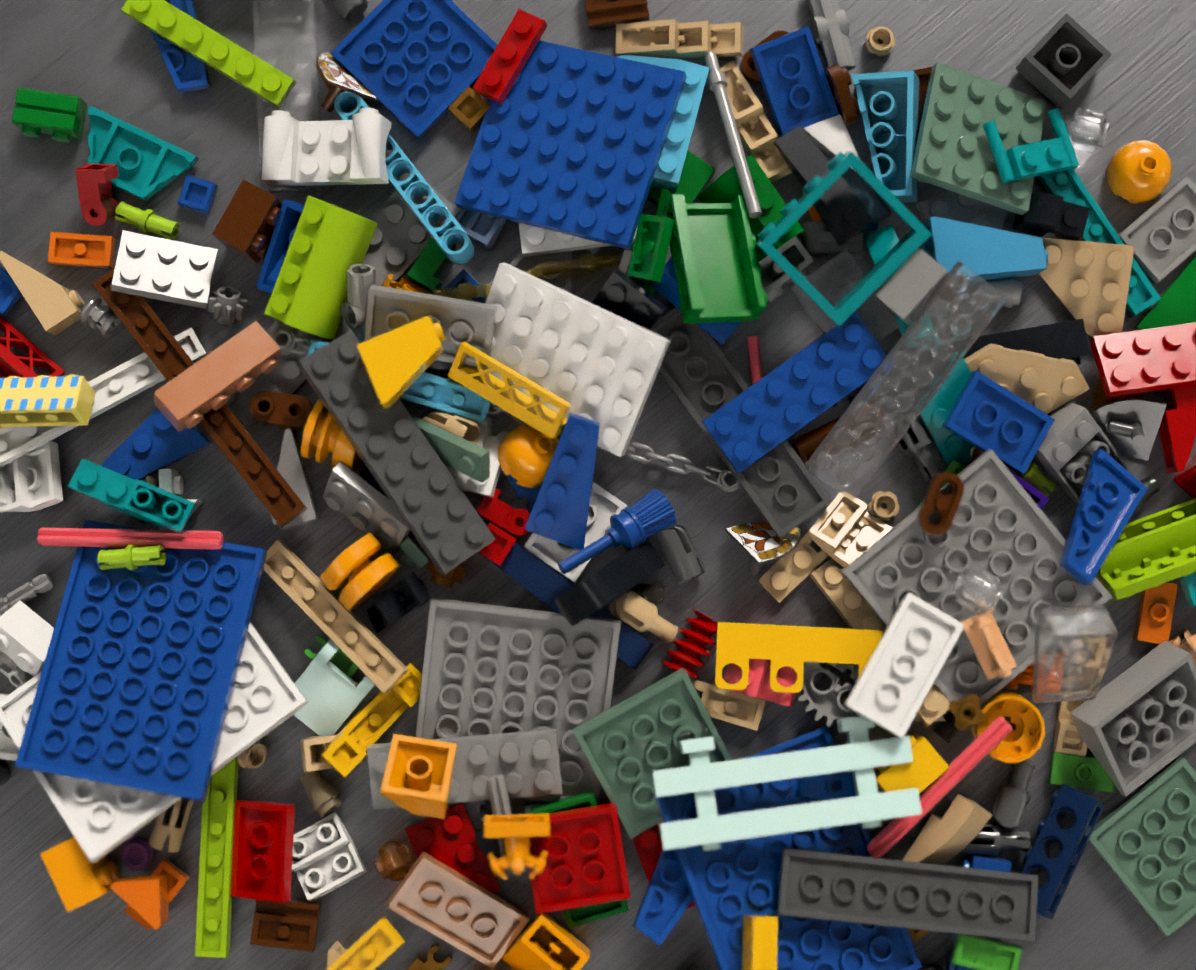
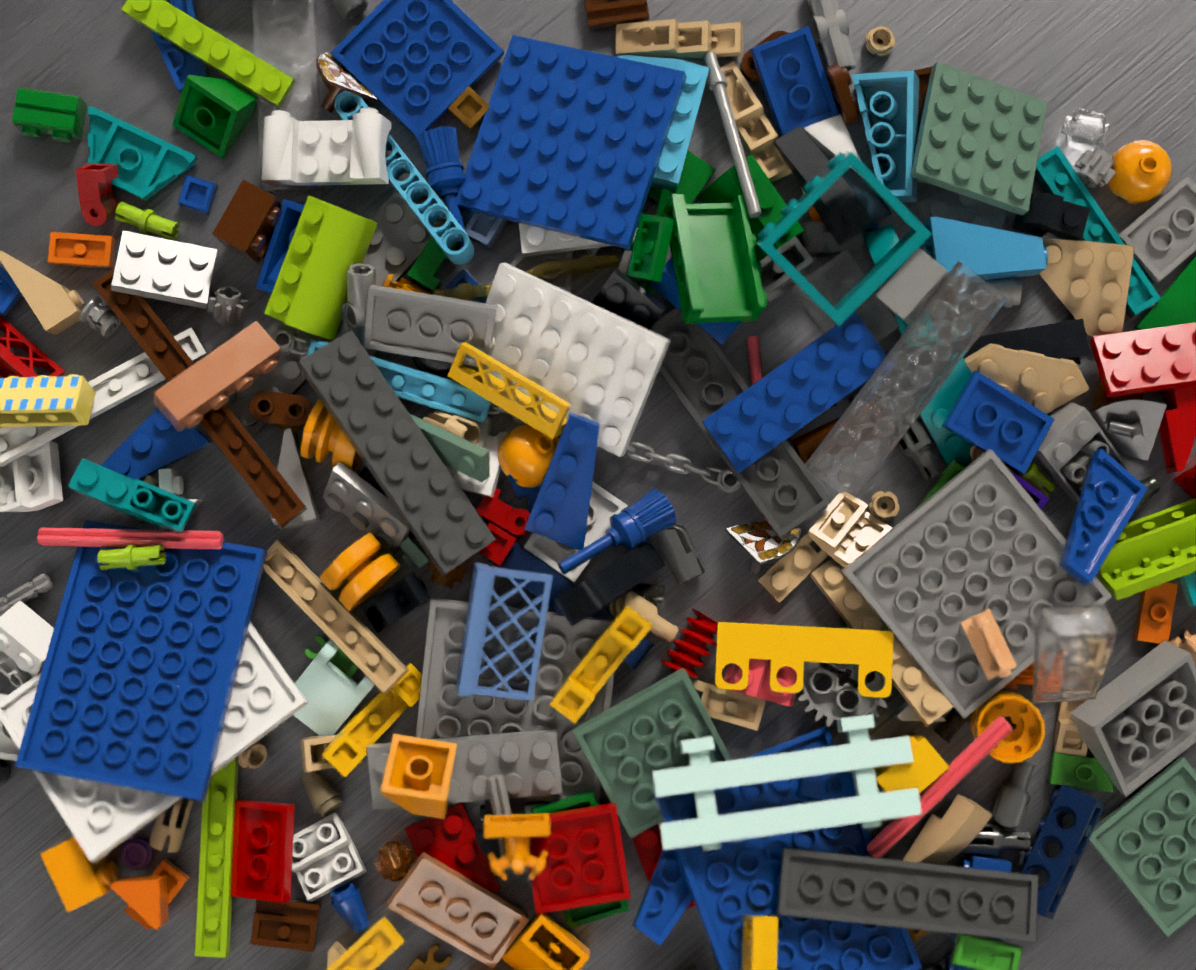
(214, 112): none -> green slope
(350, 907): none -> blue cone
(401, 357): yellow slope -> none
(444, 166): none -> blue piece
(475, 631): none -> medium blue fence
(510, 56): red plate -> none
(599, 663): none -> yellow slope
(904, 665): white plate -> none
(943, 505): reddish brown plate -> none
(958, 709): pearl gold plate -> none
(978, 590): clear head -> none
(1036, 157): teal plate -> none
(1063, 61): dark grey brick -> none
(1095, 168): none -> light grey gear

